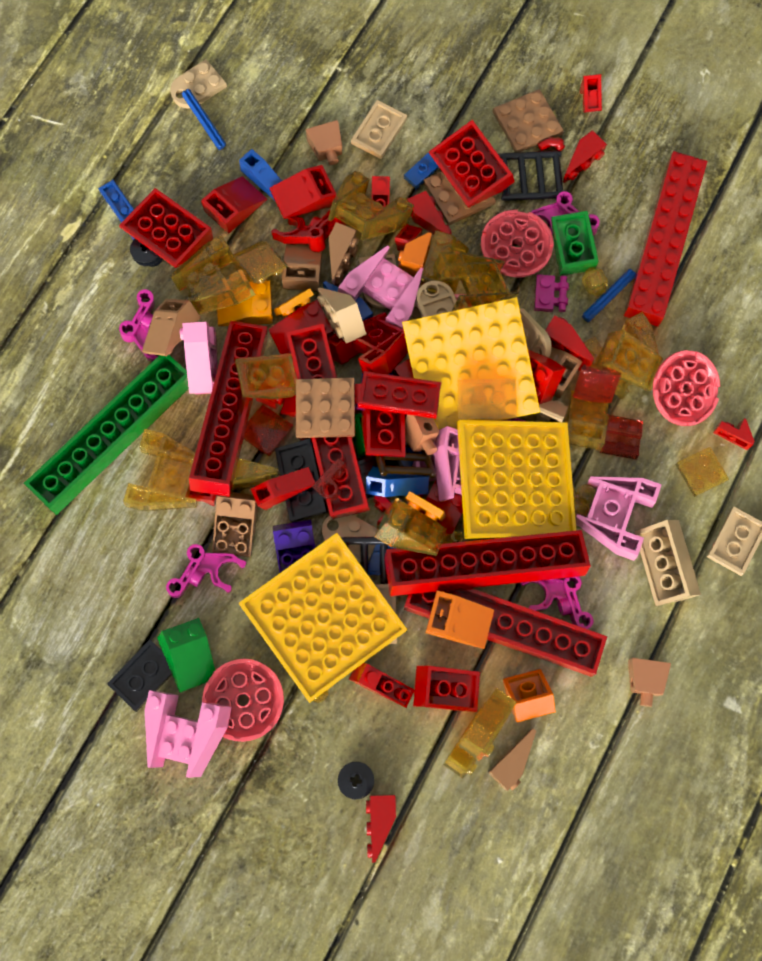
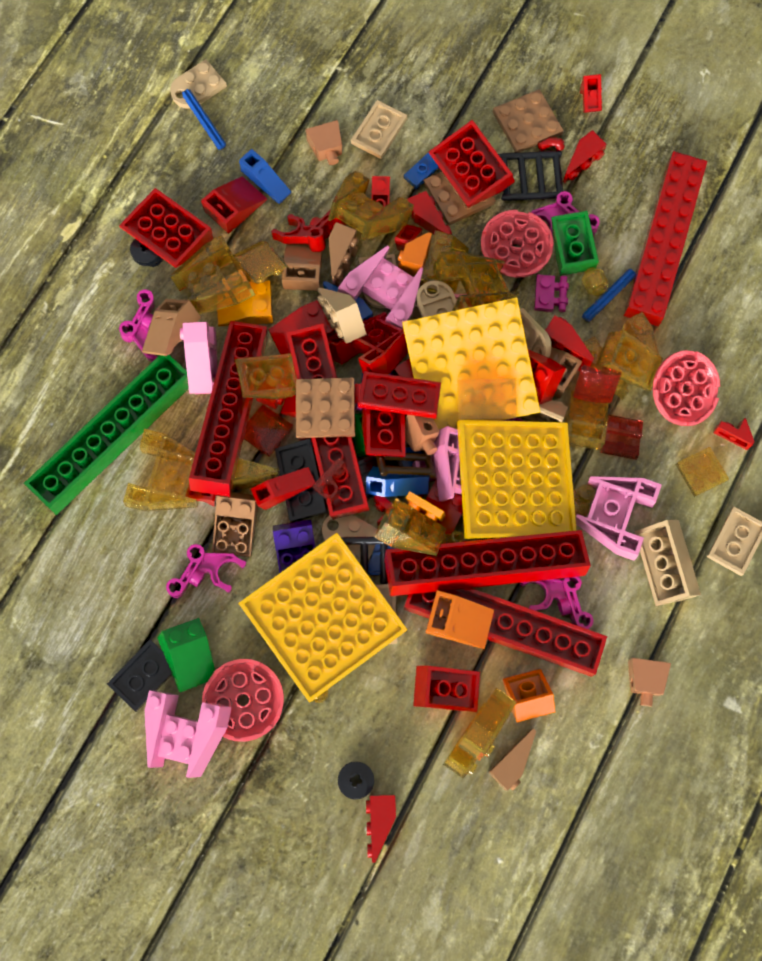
(116, 200): blue tile -> none
(299, 300): light orange plate -> none
(304, 192): red slope -> none
(382, 684): red slope -> none

